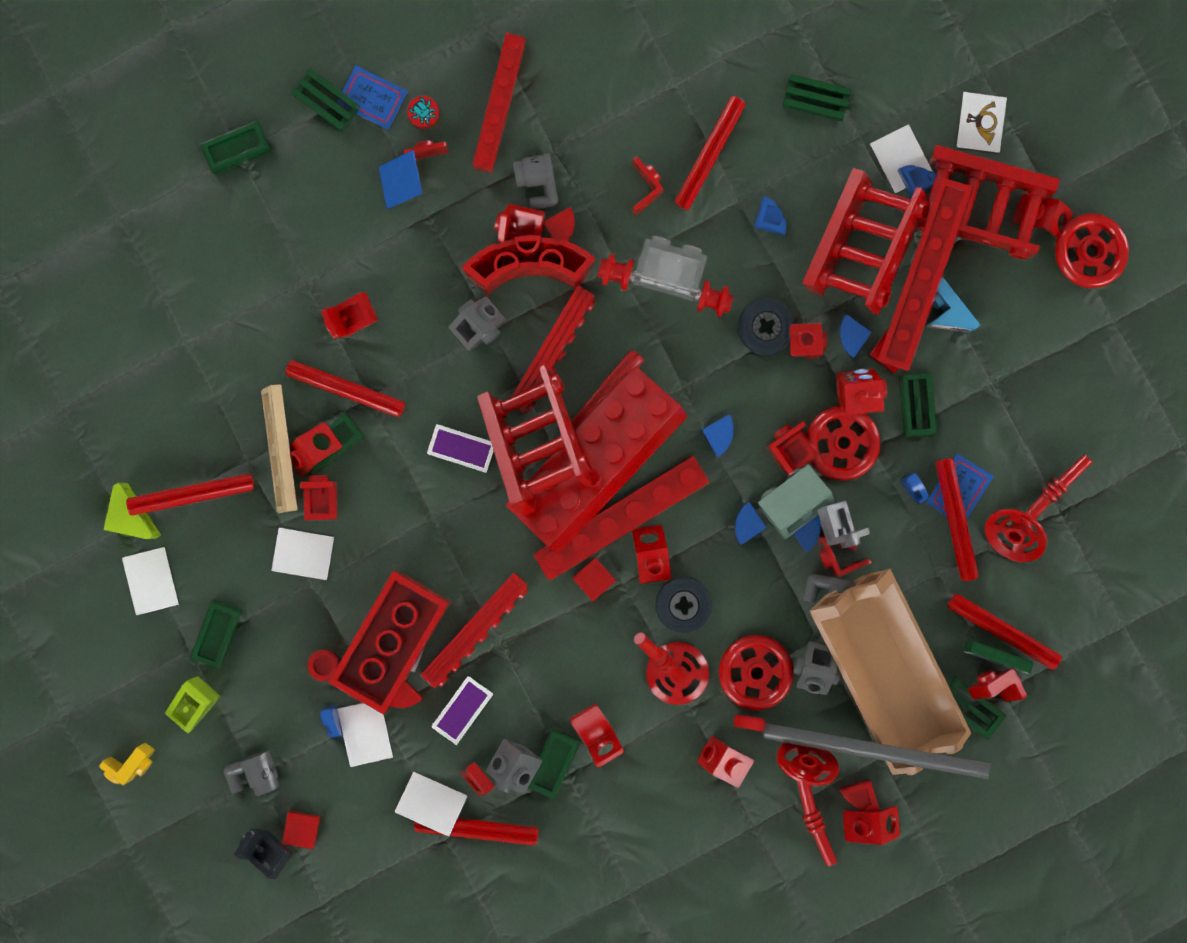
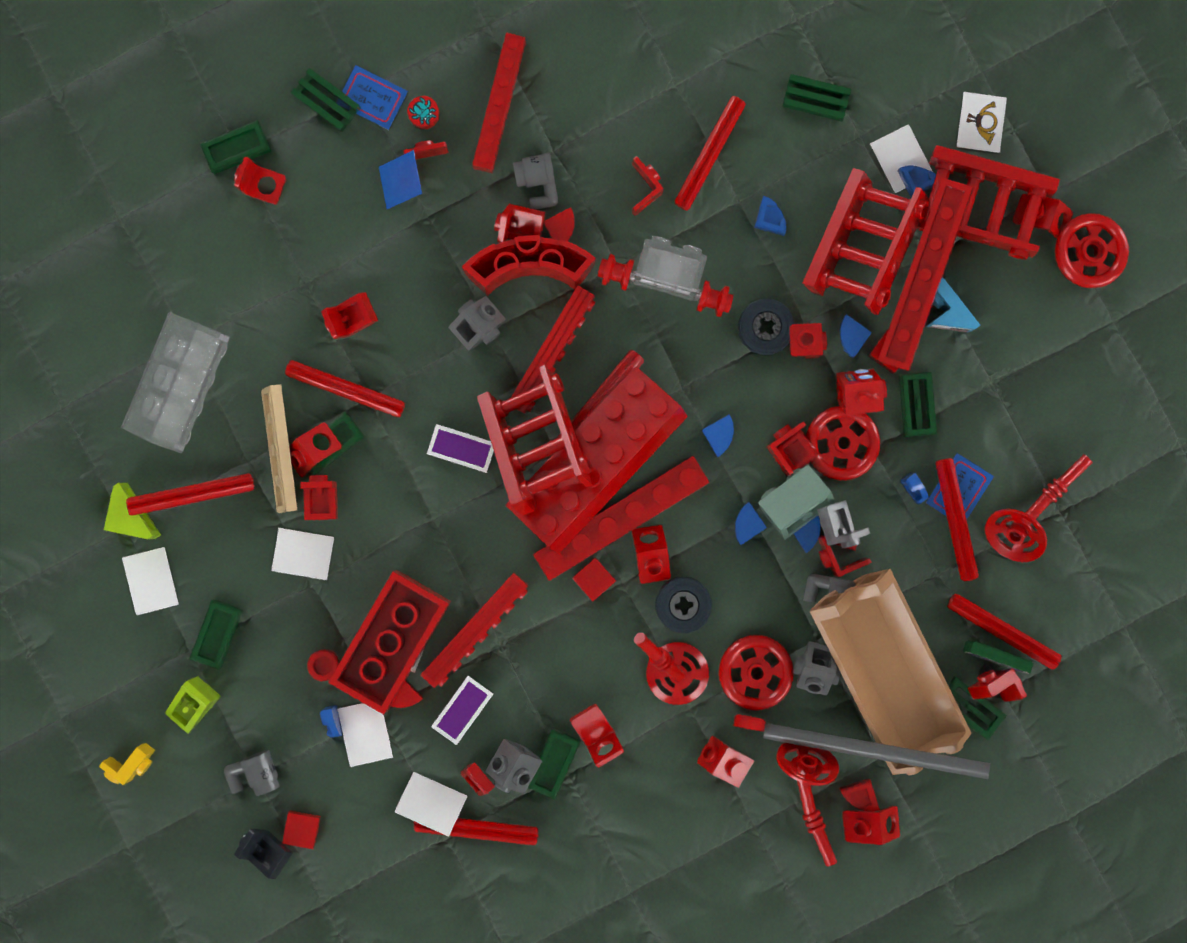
(175, 383): none -> clear slope
(248, 178): none -> red bracket

